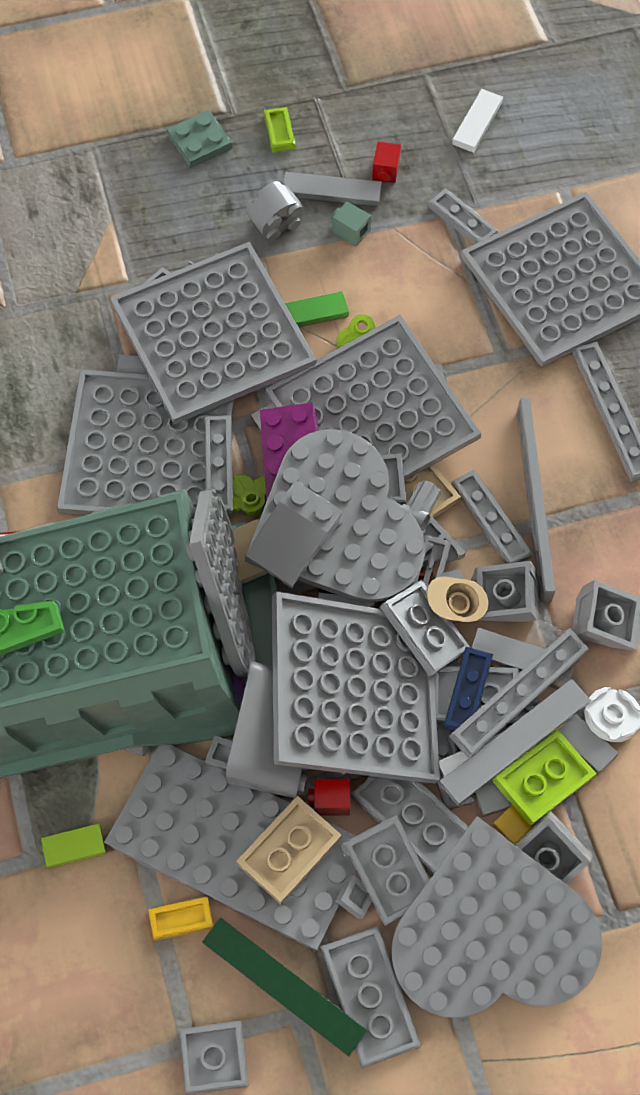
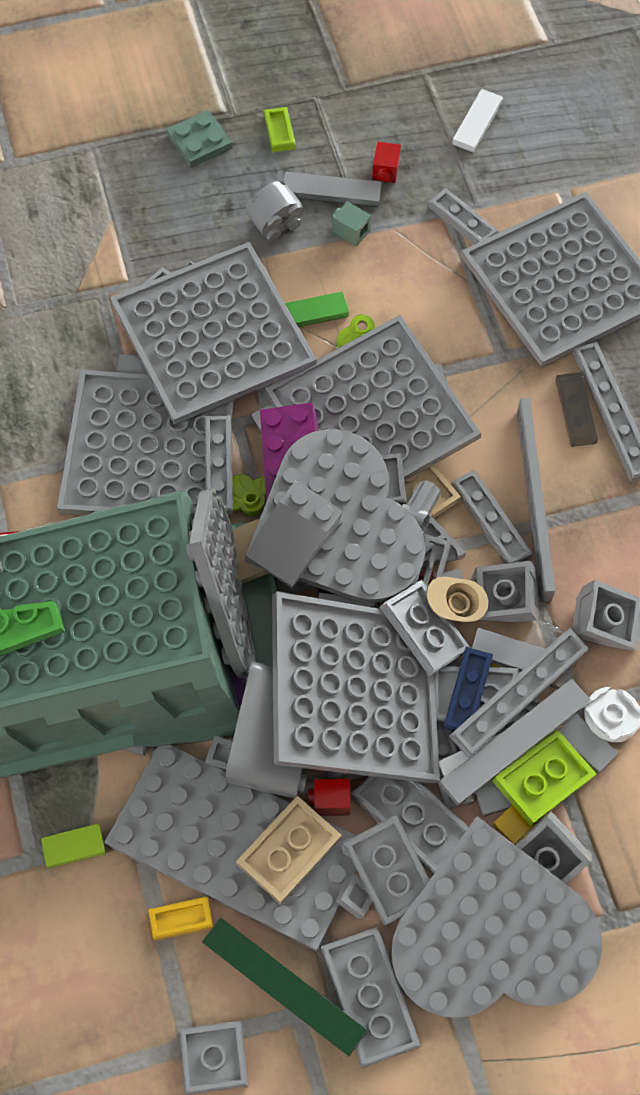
(576, 409): none -> clear smoke tile

